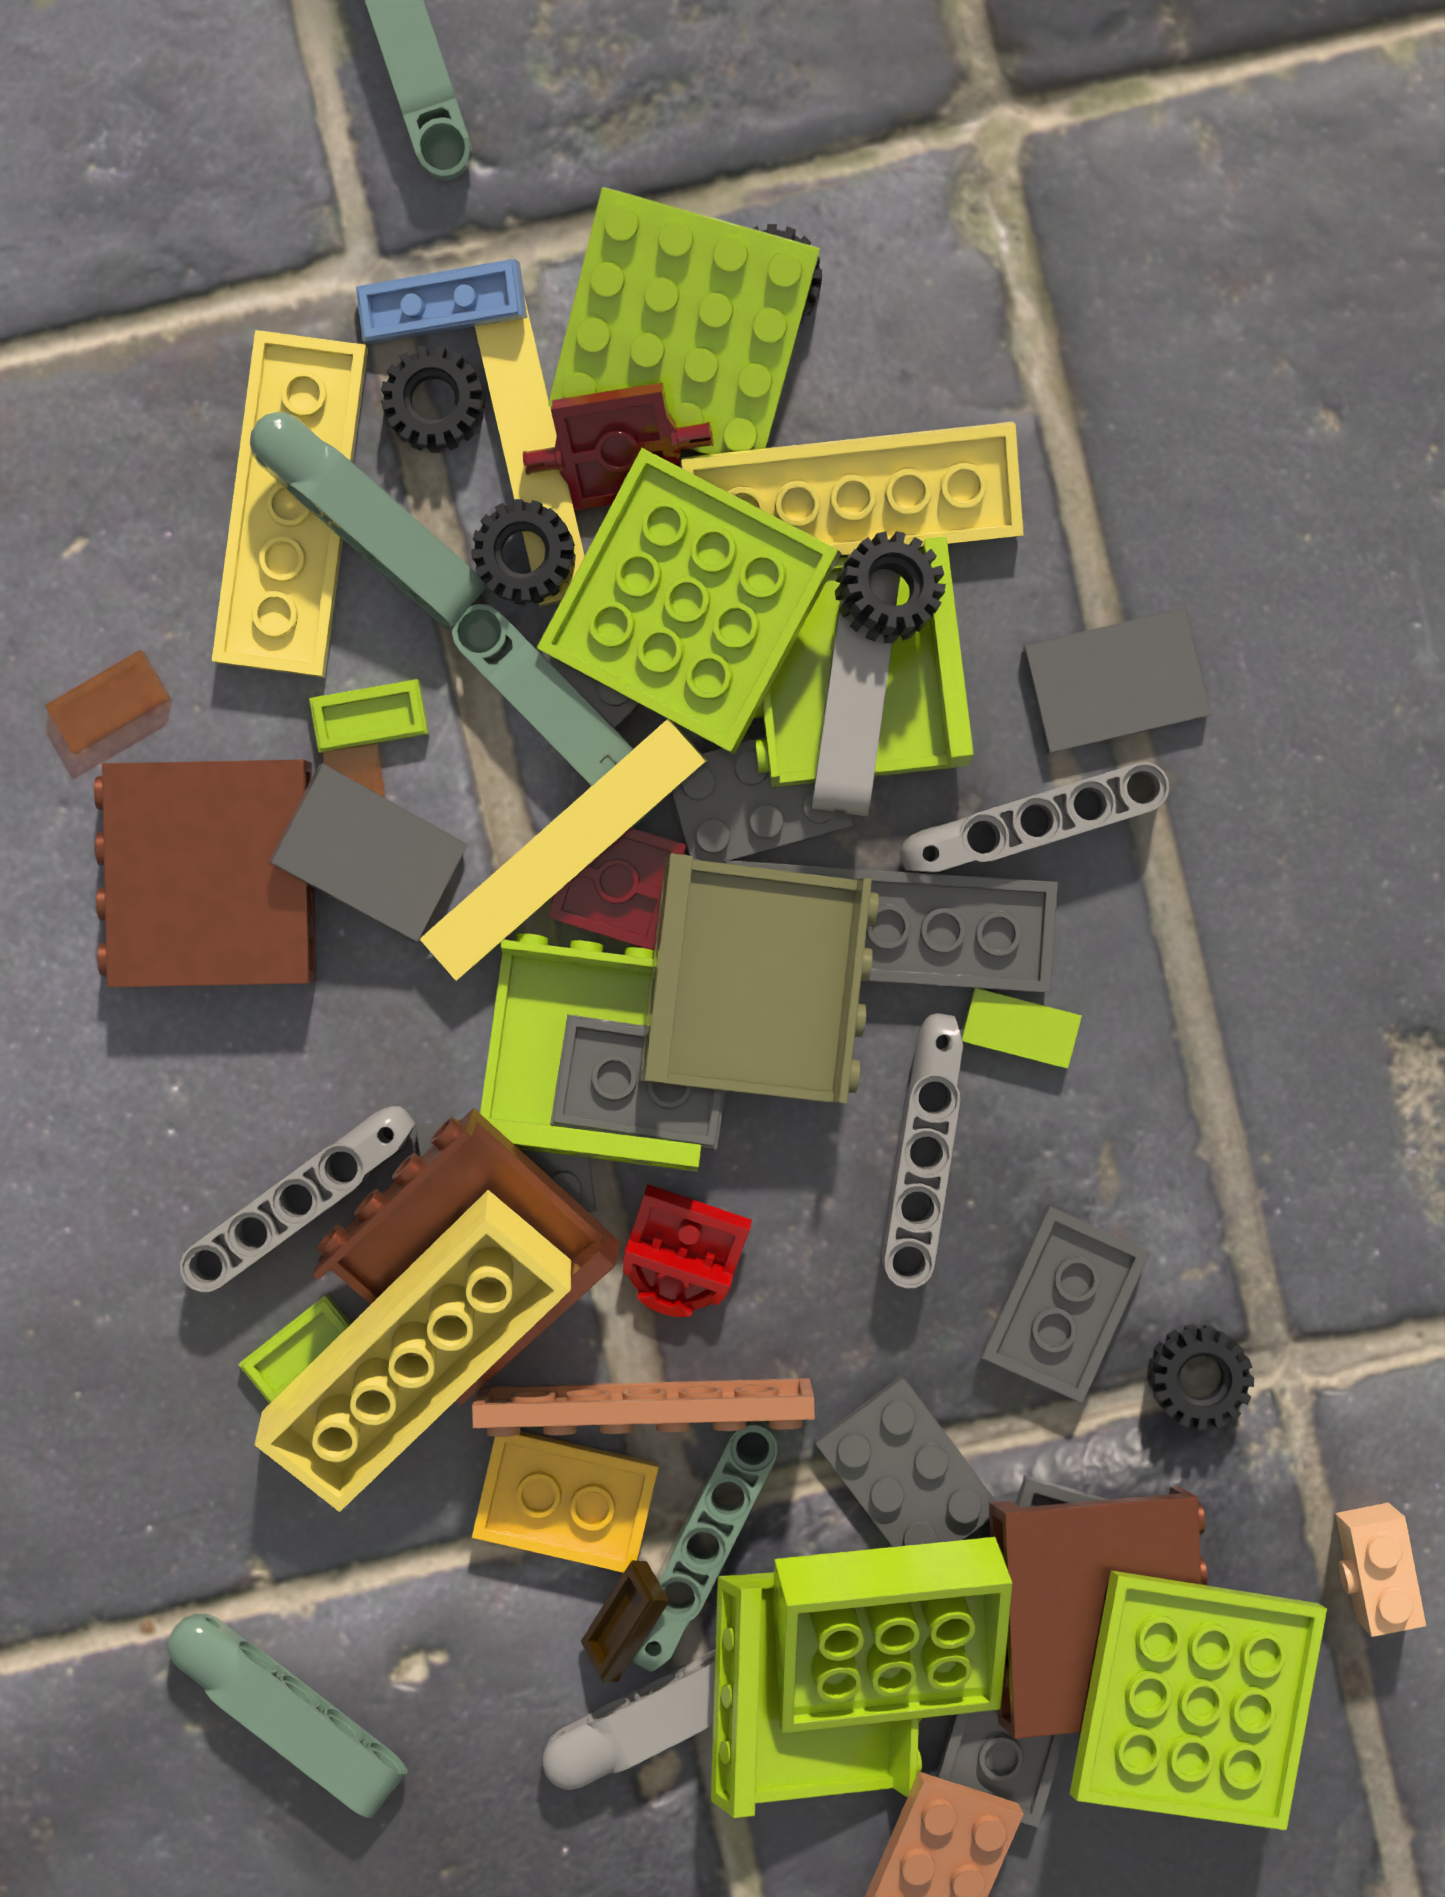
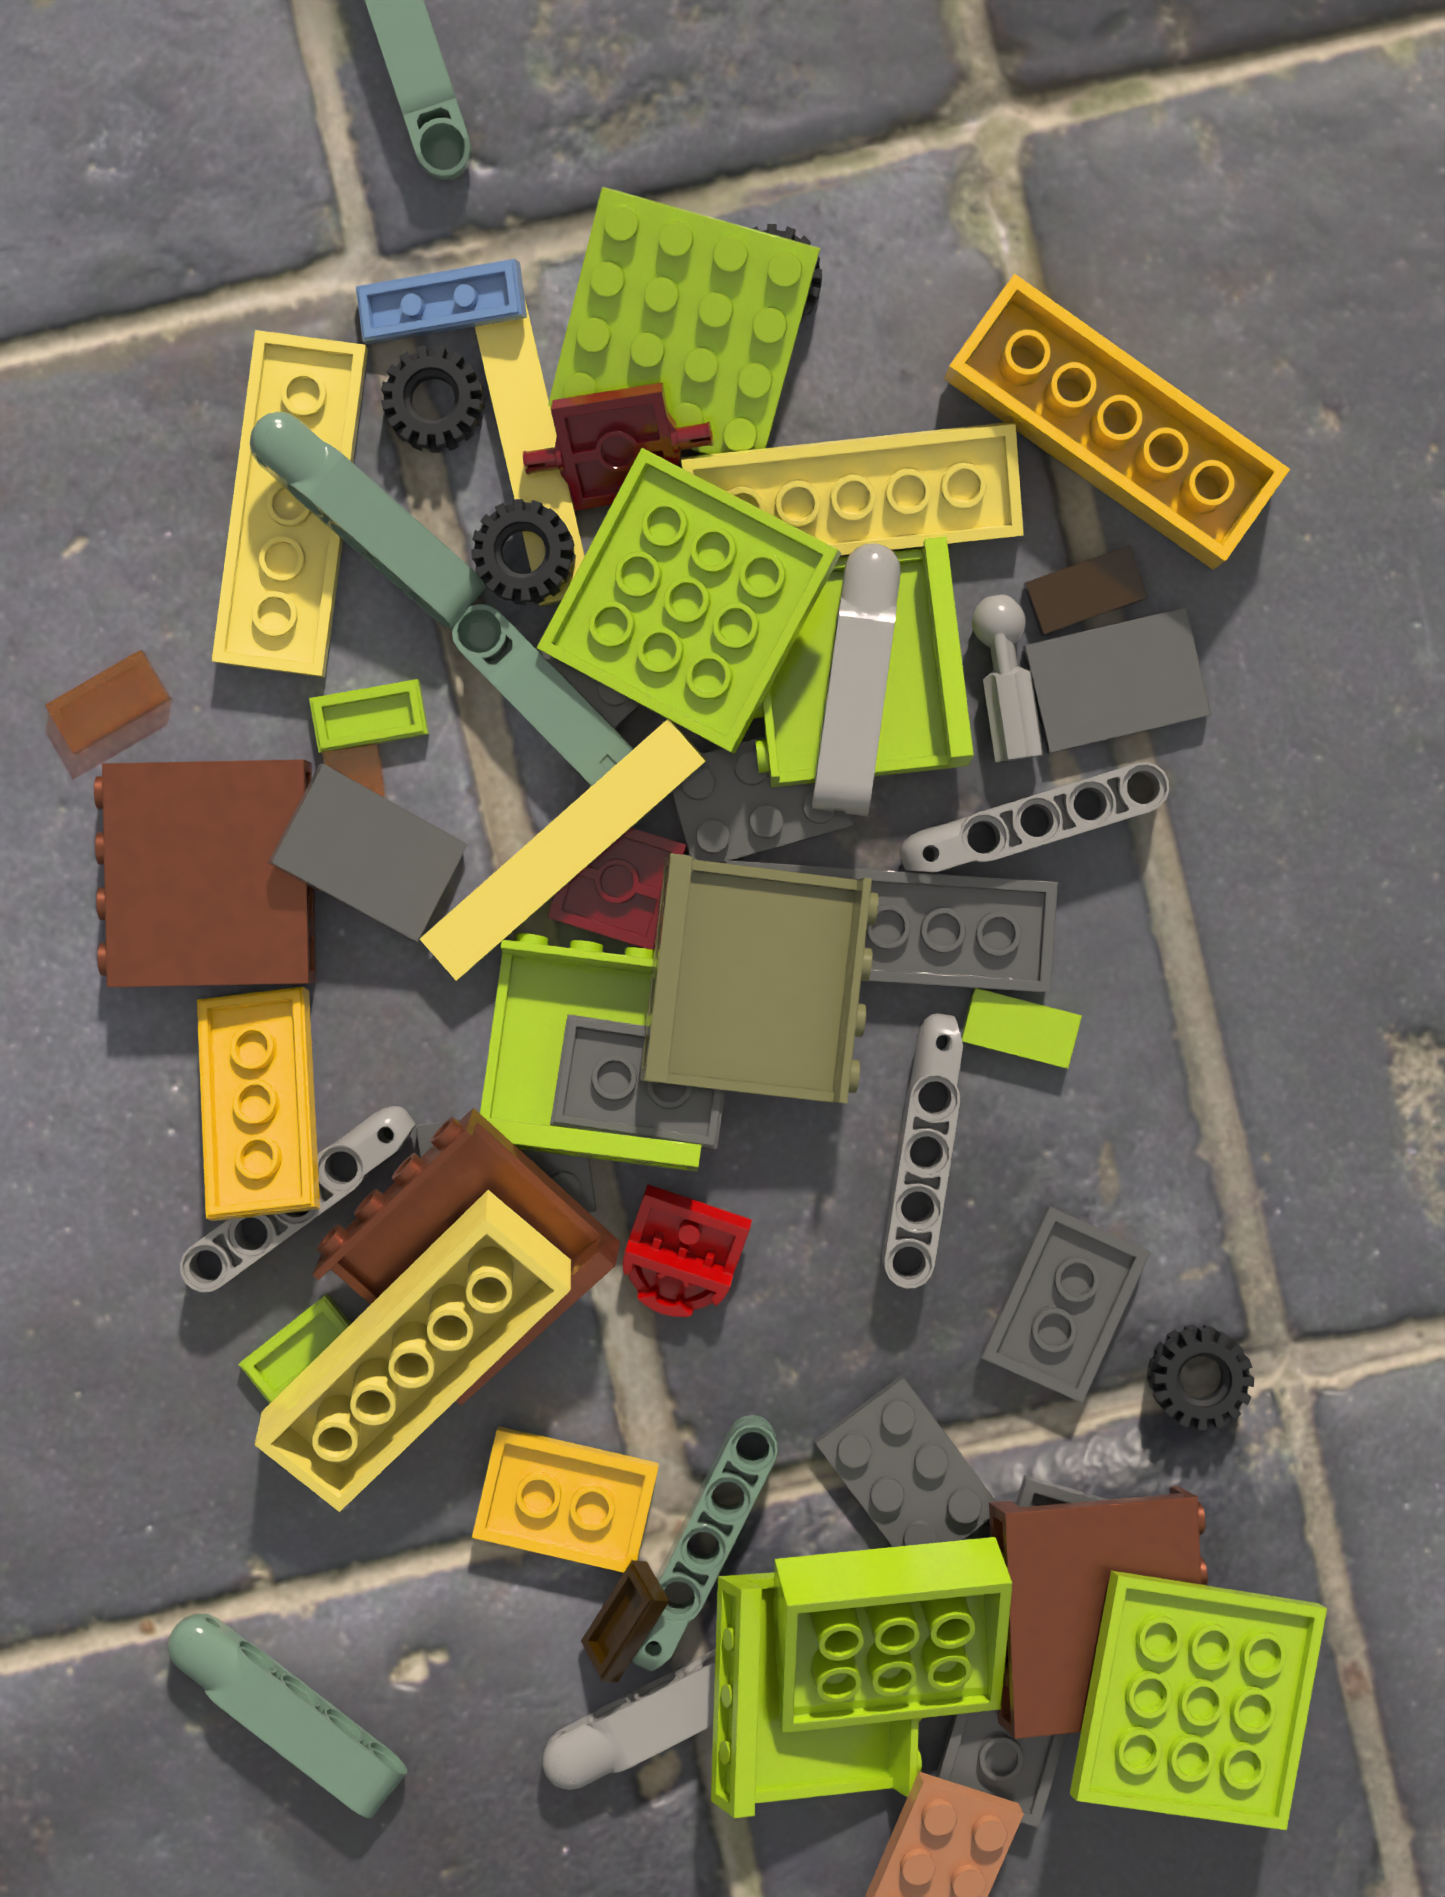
(258, 1104): none -> yellow tile
(621, 1405): nougat plate -> none
(911, 566): black tyre -> none
(1008, 688): none -> light grey piece
(1085, 590): none -> dark brown tile
(1115, 423): none -> yellow brick
(1379, 1569): light nougat brick -> none

